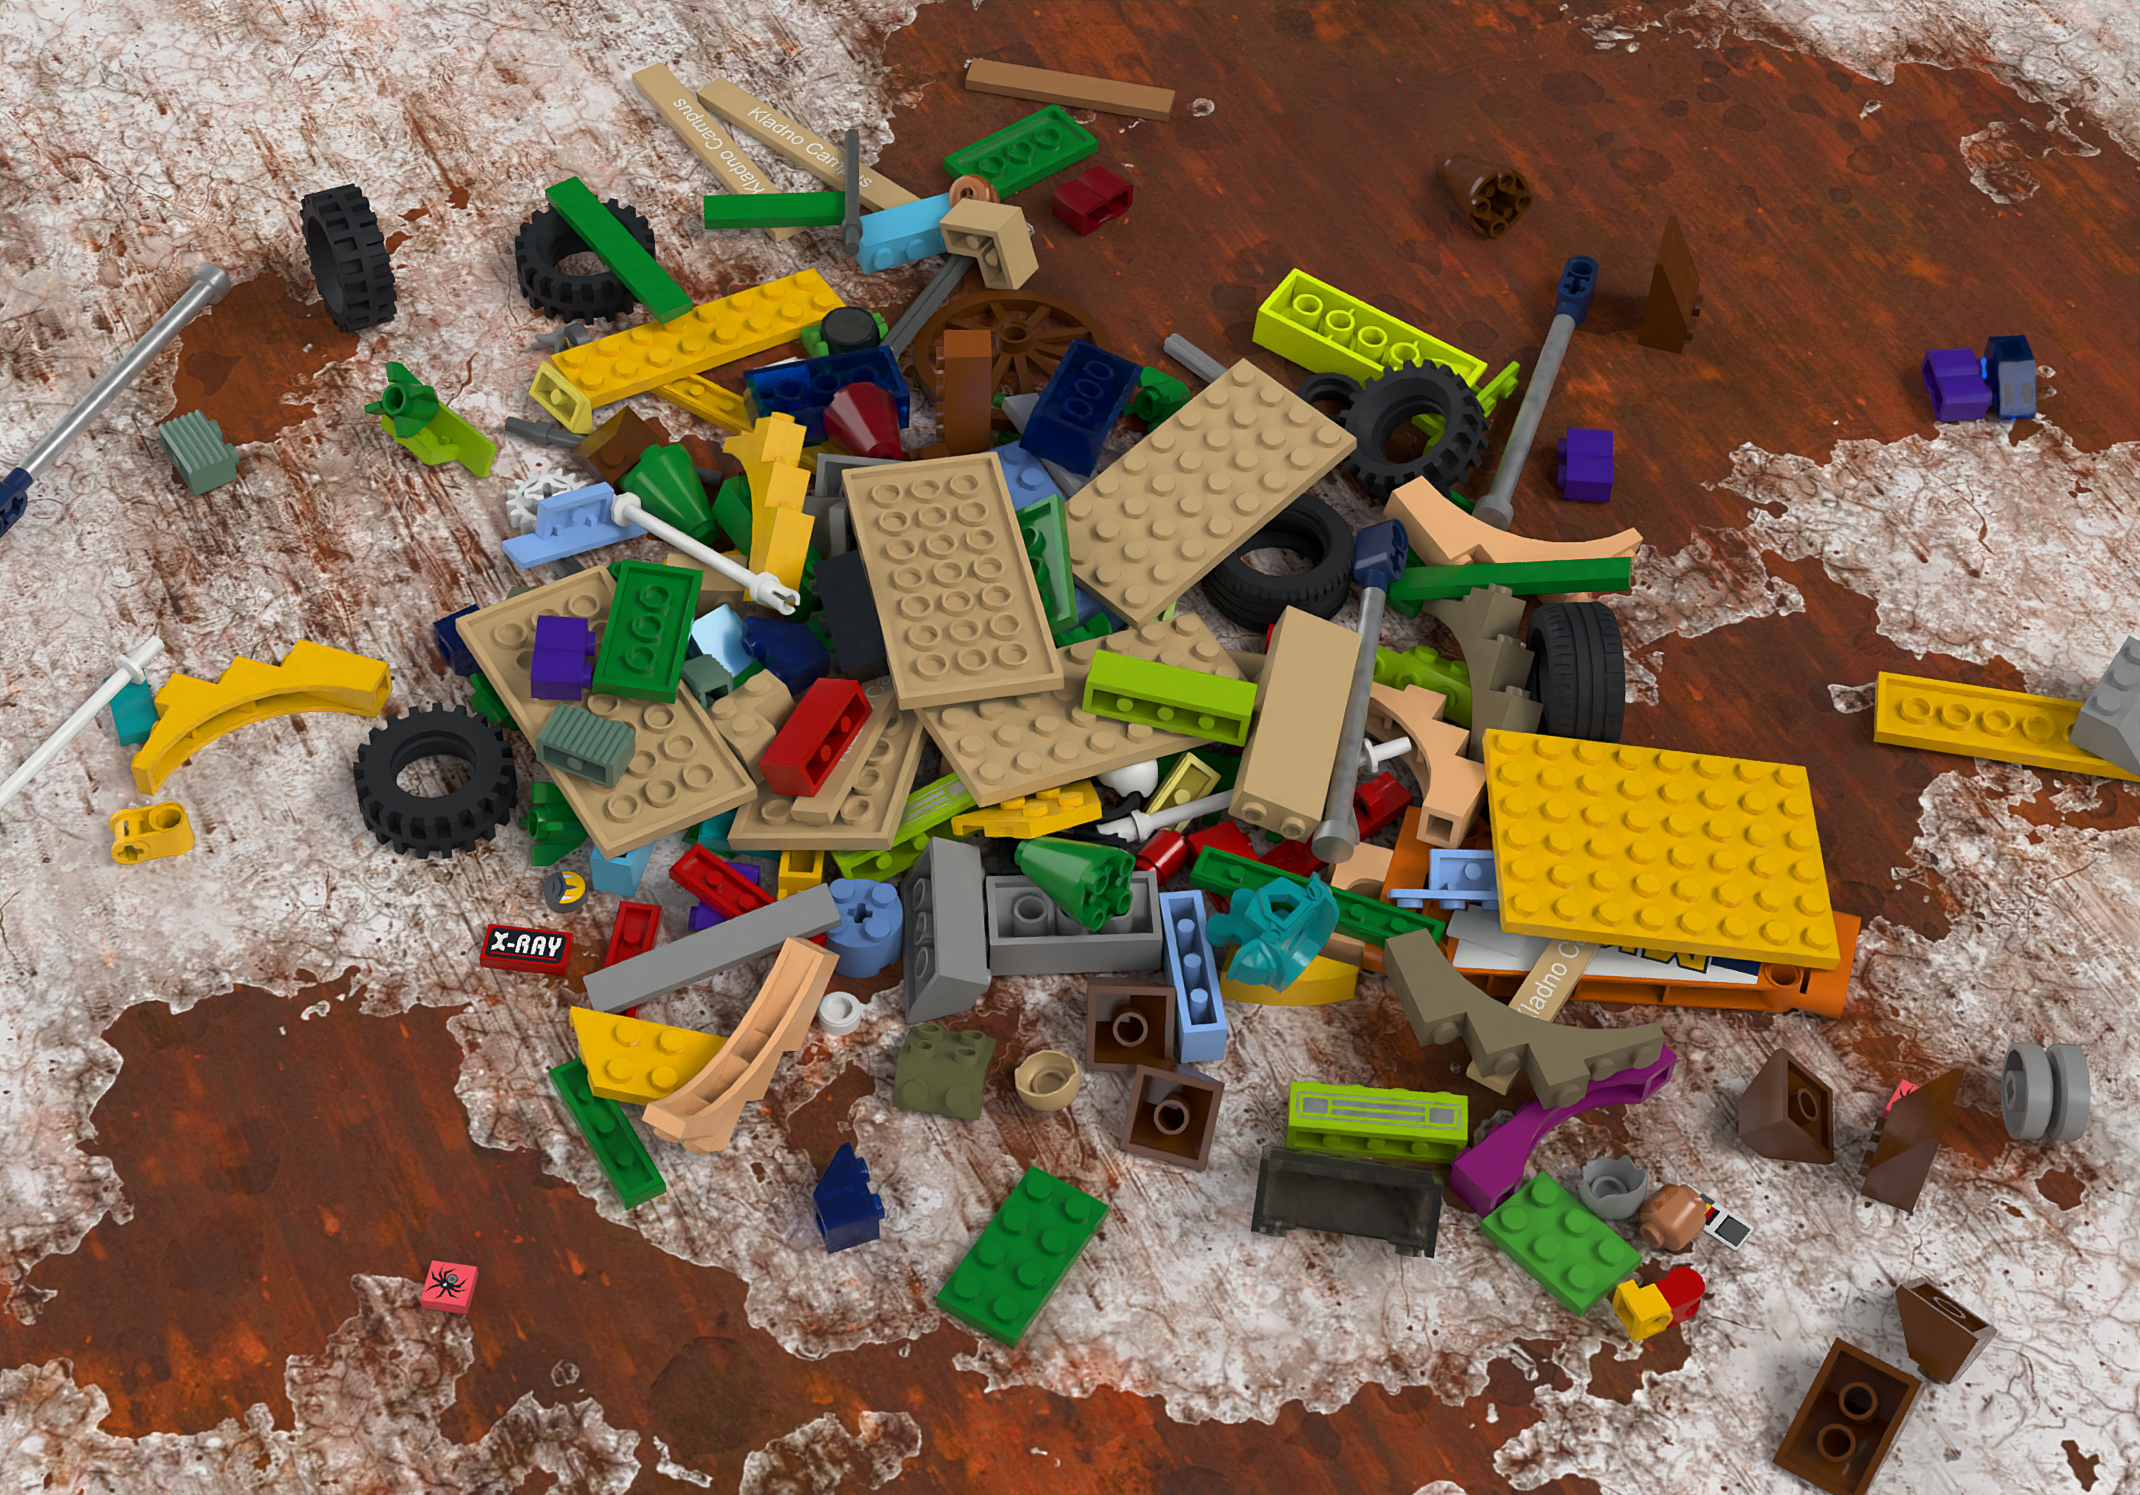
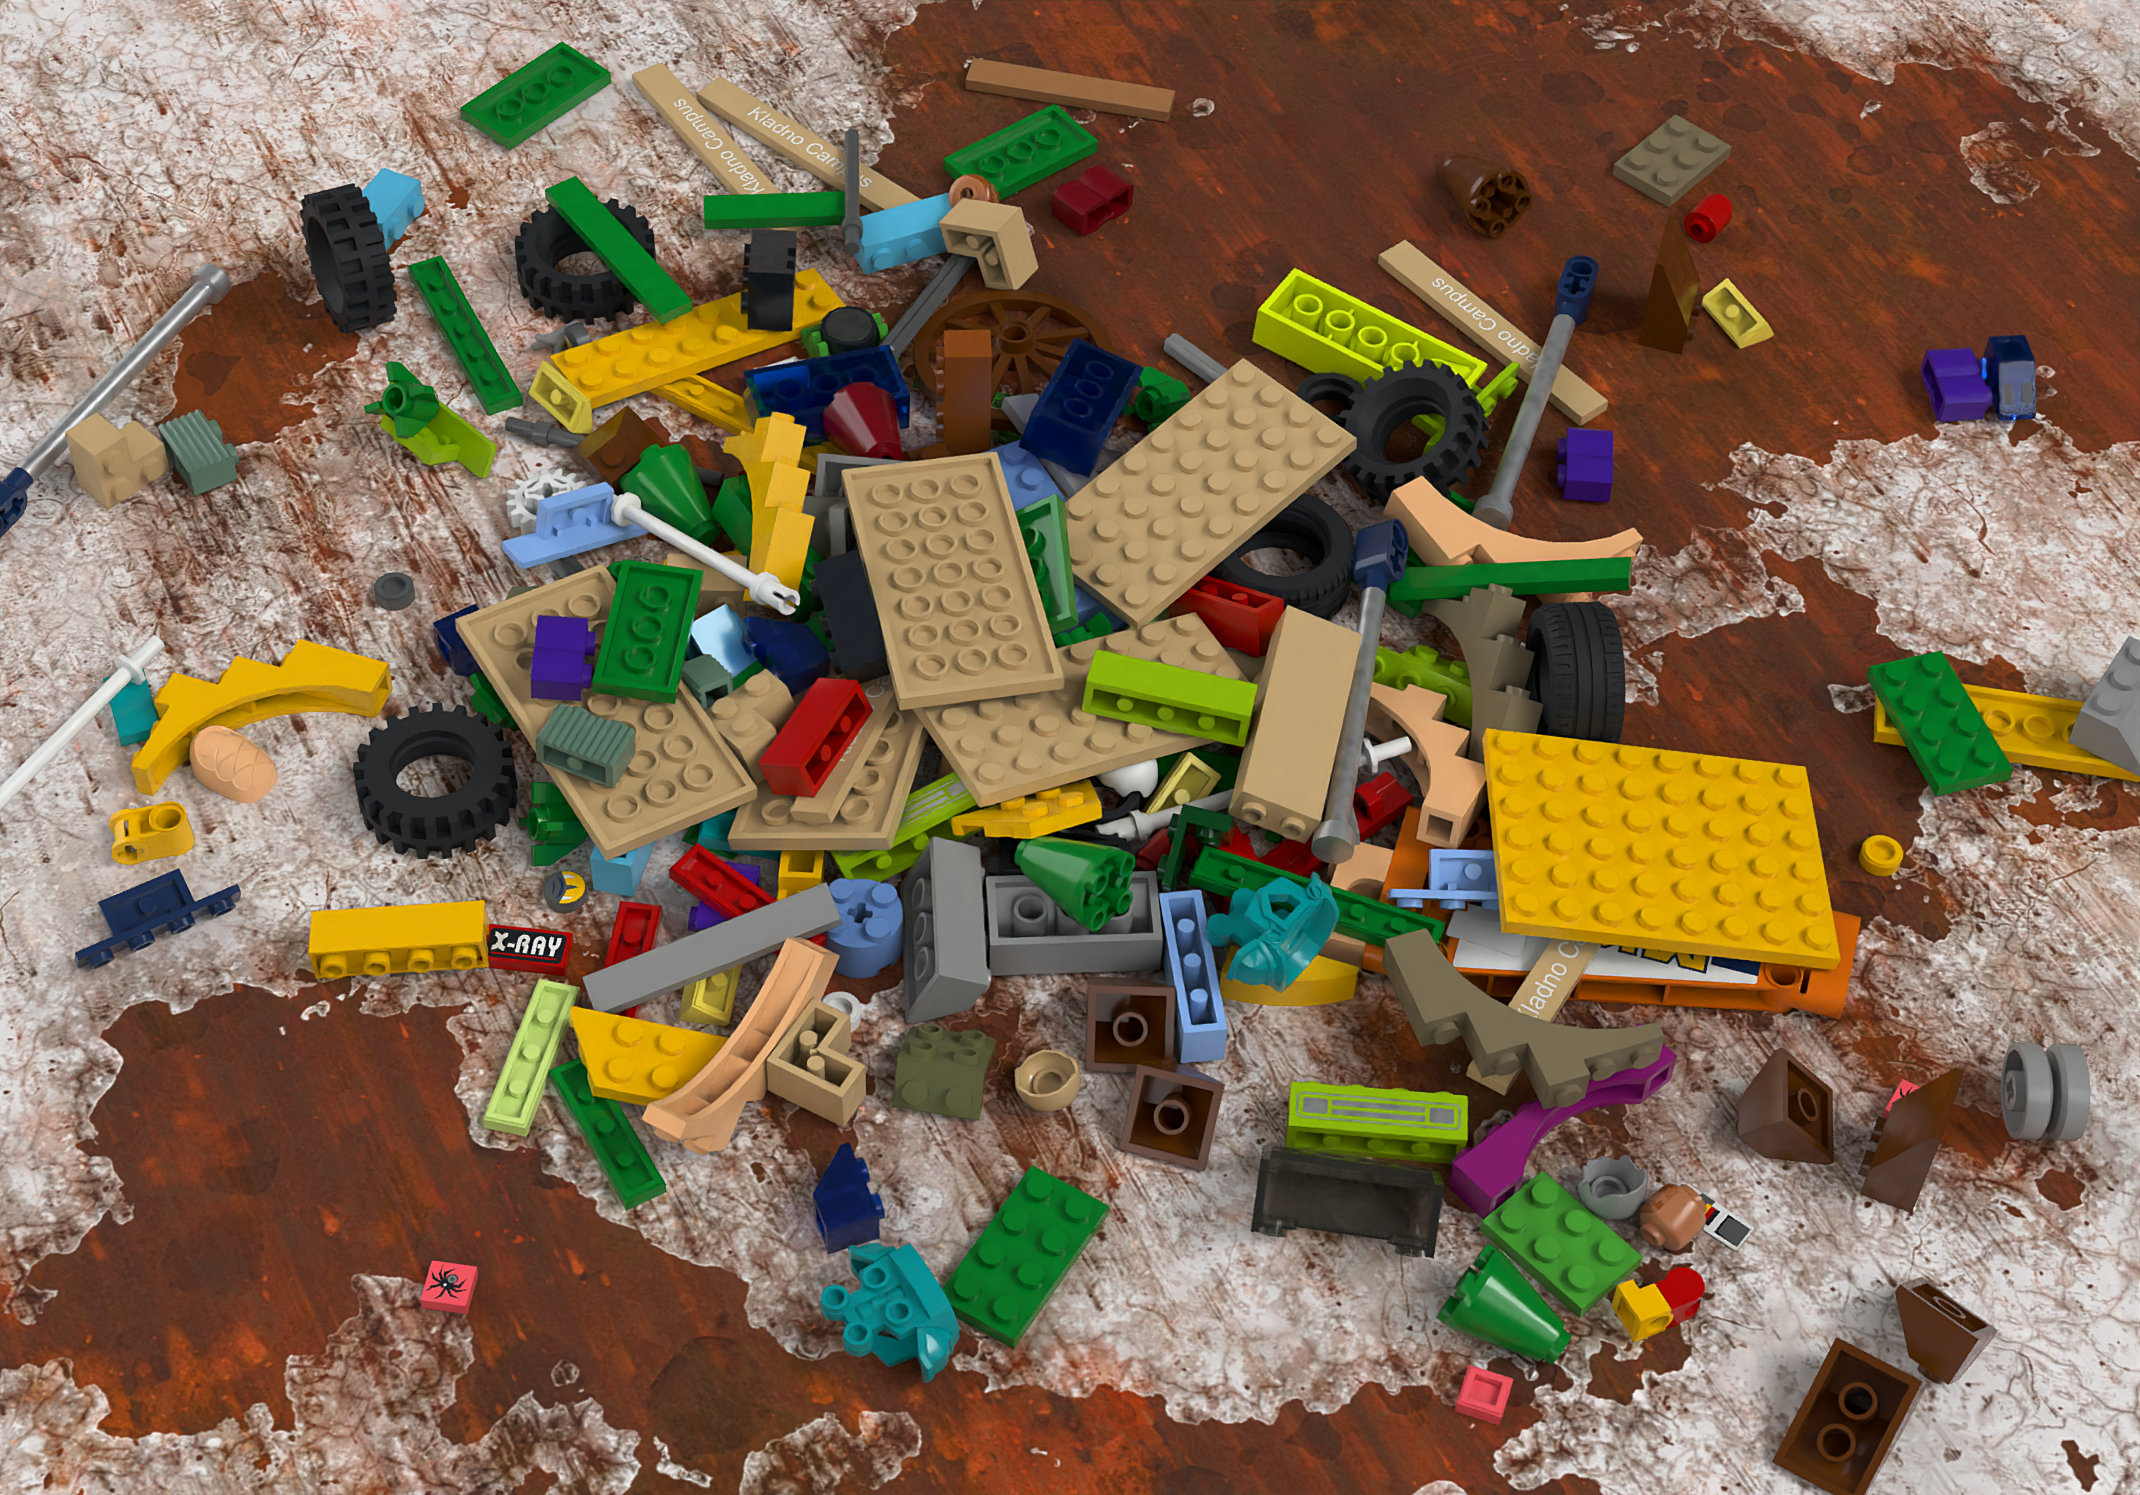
(114, 461): none -> tan brick
(150, 910): none -> dark blue bracket
(231, 764): none -> light nougat piece
(394, 591): none -> dark grey tile
(395, 201): none -> medium azure brick
(399, 939): none -> yellow brick
(465, 335): none -> green tile
(531, 1058): none -> yellowish green tile
(535, 95): none -> green plate
(711, 998): none -> light yellow slope
(769, 280): none -> black wedge
(812, 1064): none -> tan brick
(894, 1297): none -> teal piece
(1209, 828): none -> dark green bracket
(1232, 613): none -> red brick
(1484, 1395): none -> coral tile
(1488, 328): none -> tan tile
(1504, 1309): none -> green cone
(1671, 160): none -> dark tan plate
(1708, 218): none -> red brick
(1736, 315): none -> light yellow slope
(1881, 855): none -> yellow tile
(1939, 723): none -> green plate

